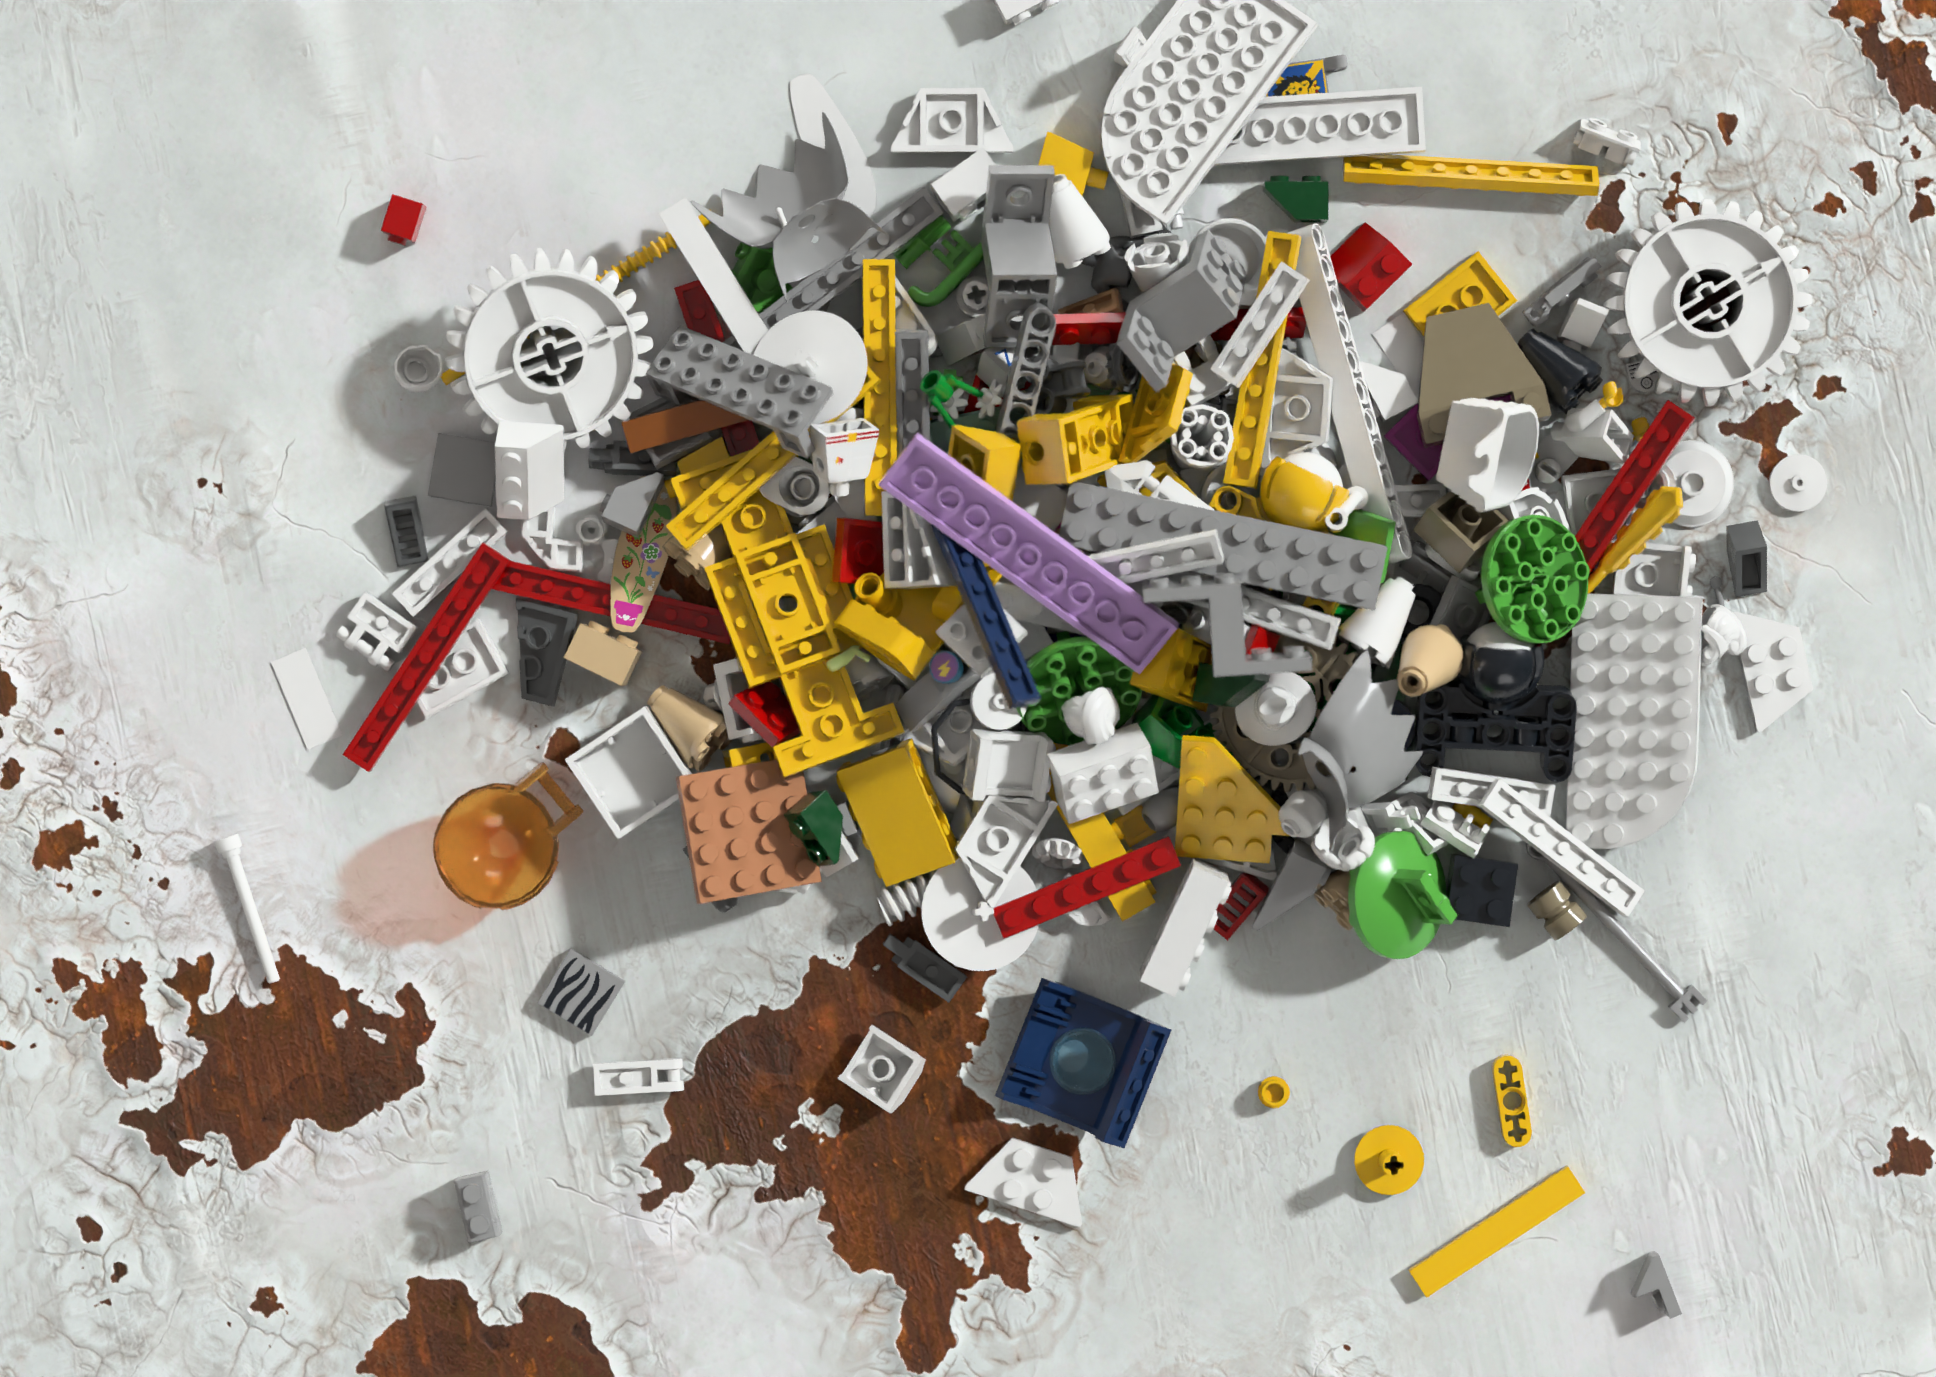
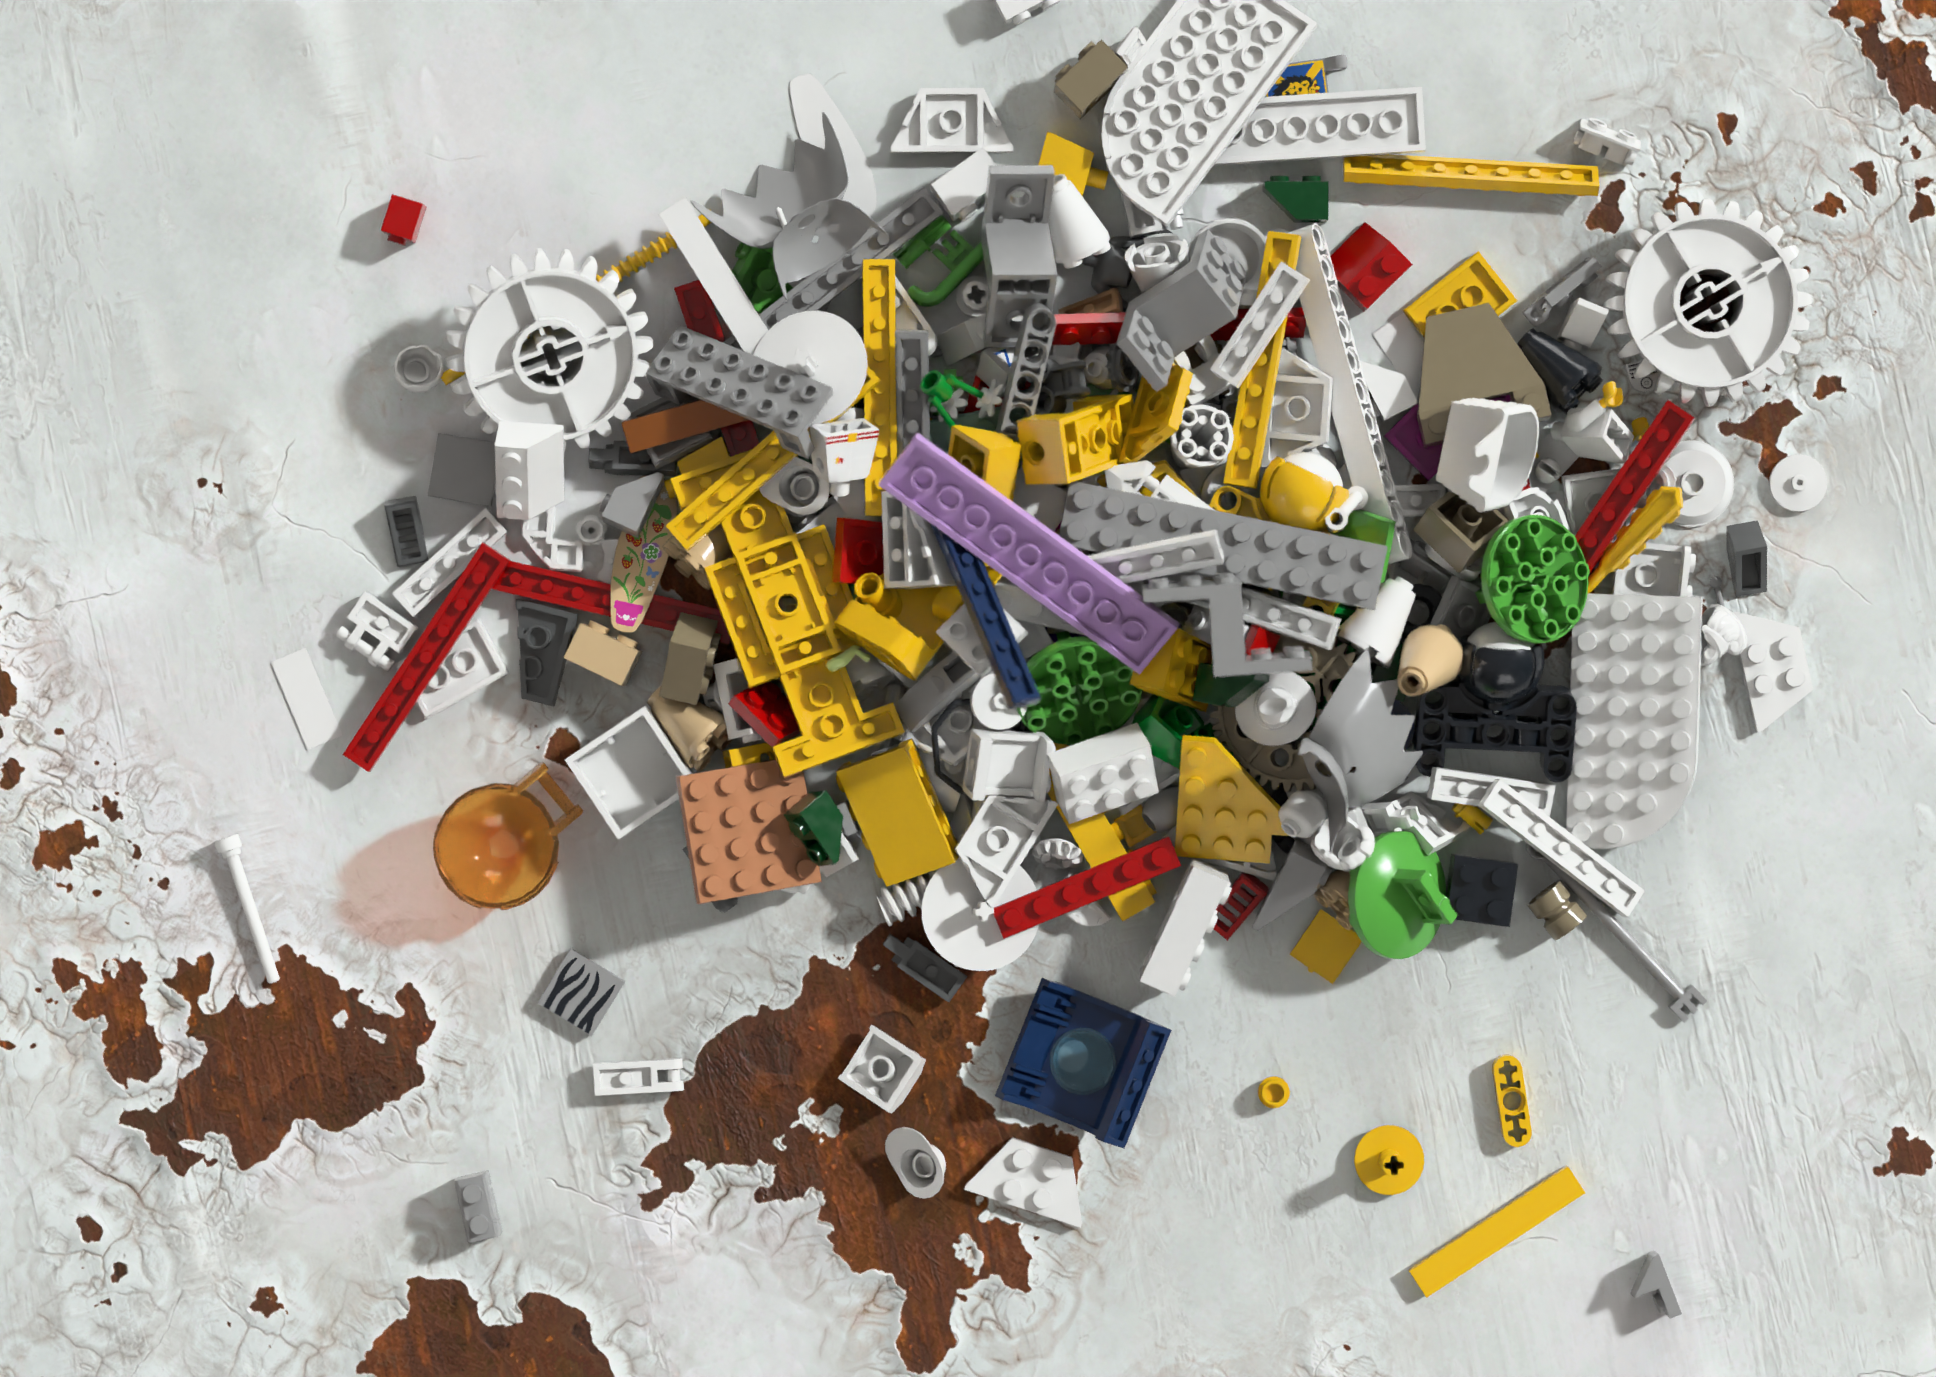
(690, 659): none -> dark tan brick
(916, 1162): none -> white piece
(946, 667): tile -> none
(1089, 78): none -> dark tan brick
(1092, 715): white hair -> none
(1326, 946): none -> yellow piece
(1454, 828): white plate -> none

